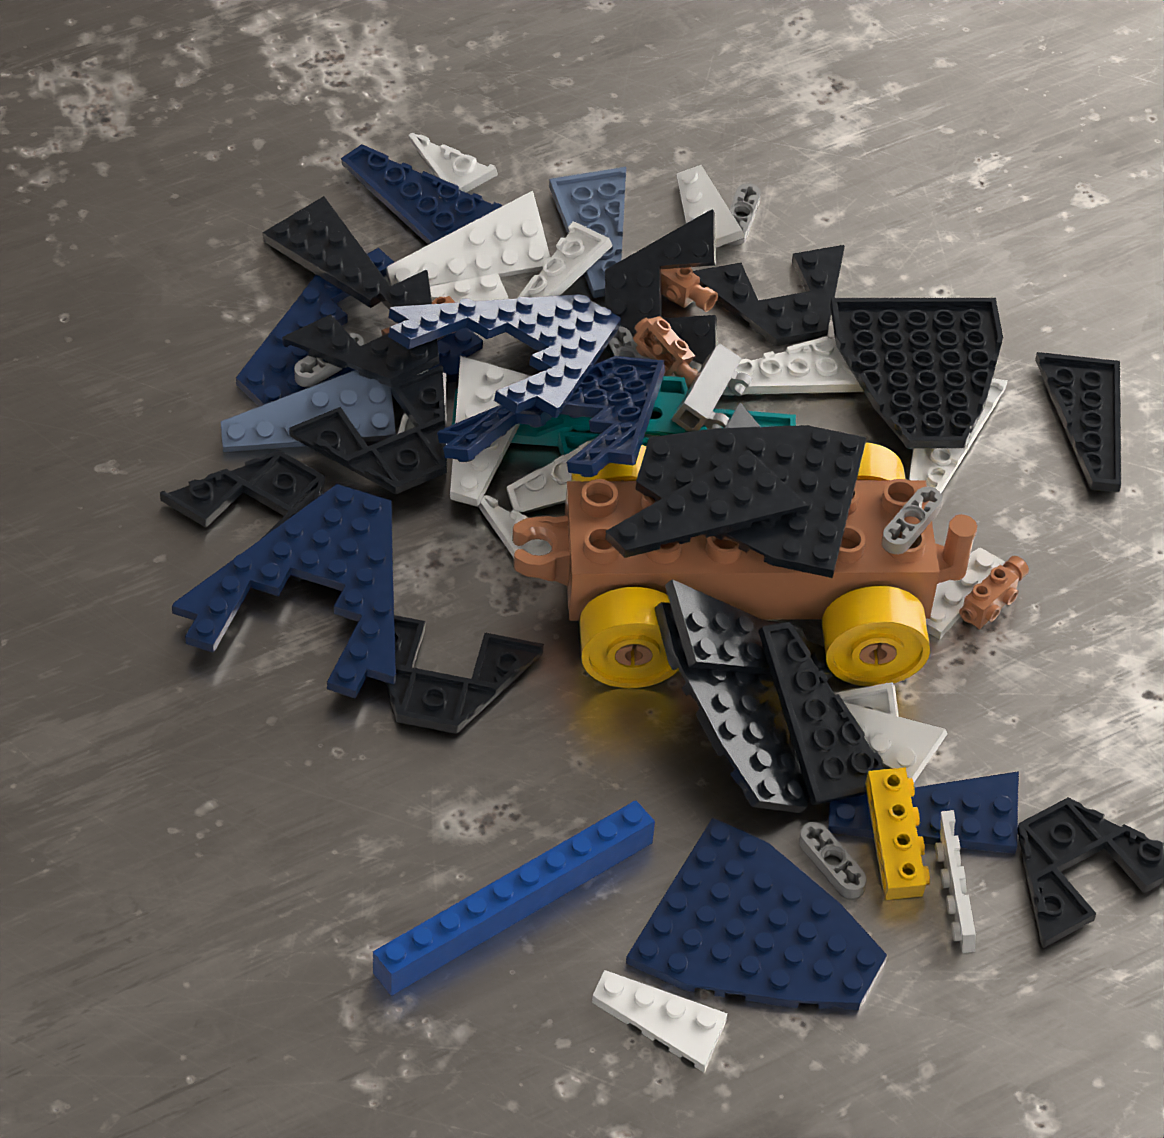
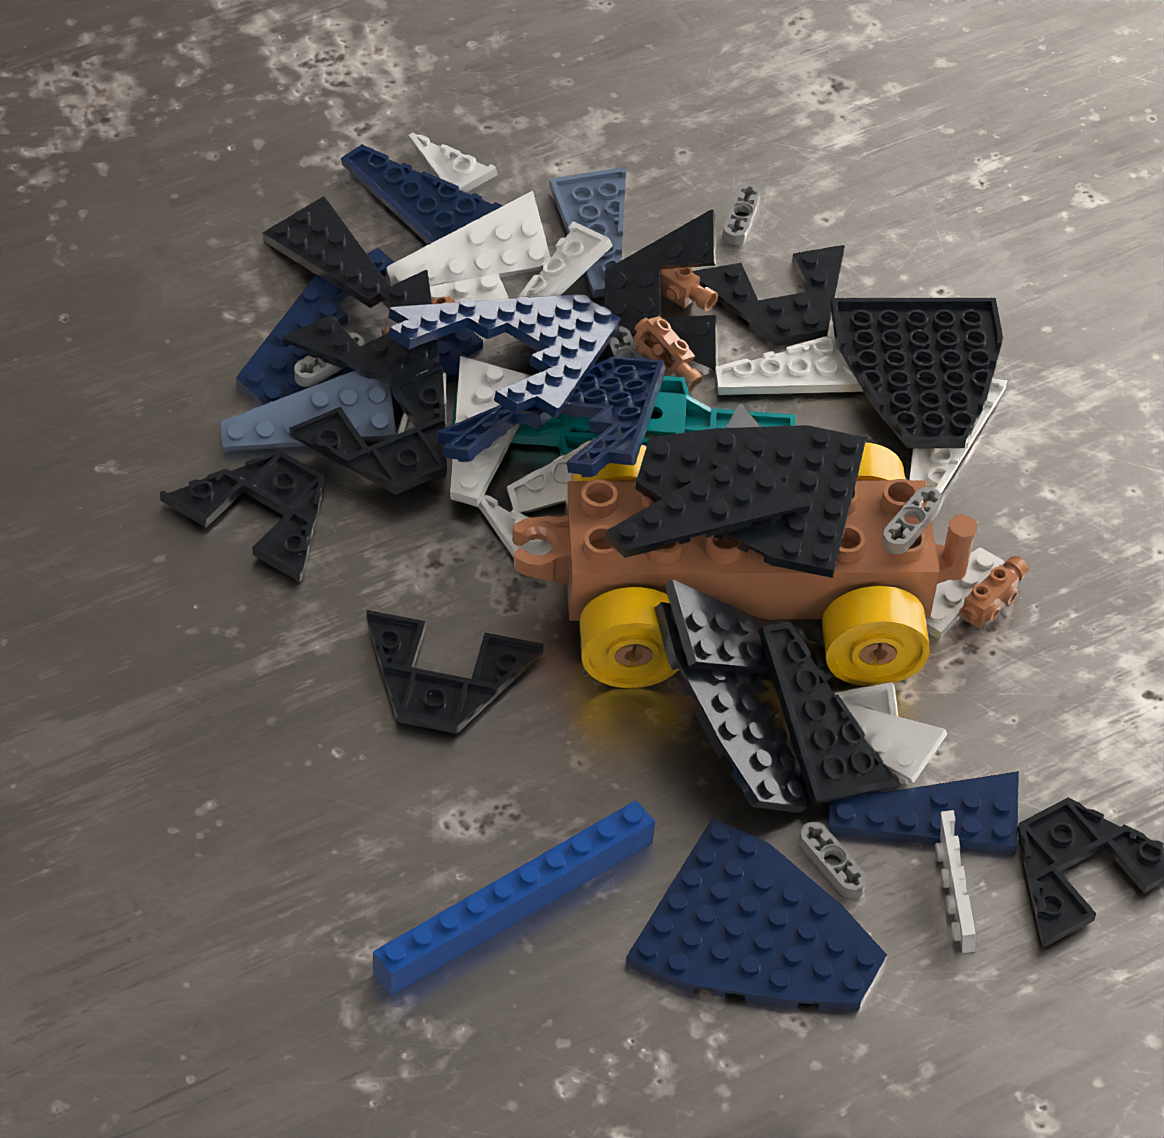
(335, 542): dark blue wing -> none
(675, 1021): white wing -> none
(700, 196): white wing -> none
(707, 388): brick -> none
(896, 833): yellow brick -> none
(1090, 410): black wing -> none

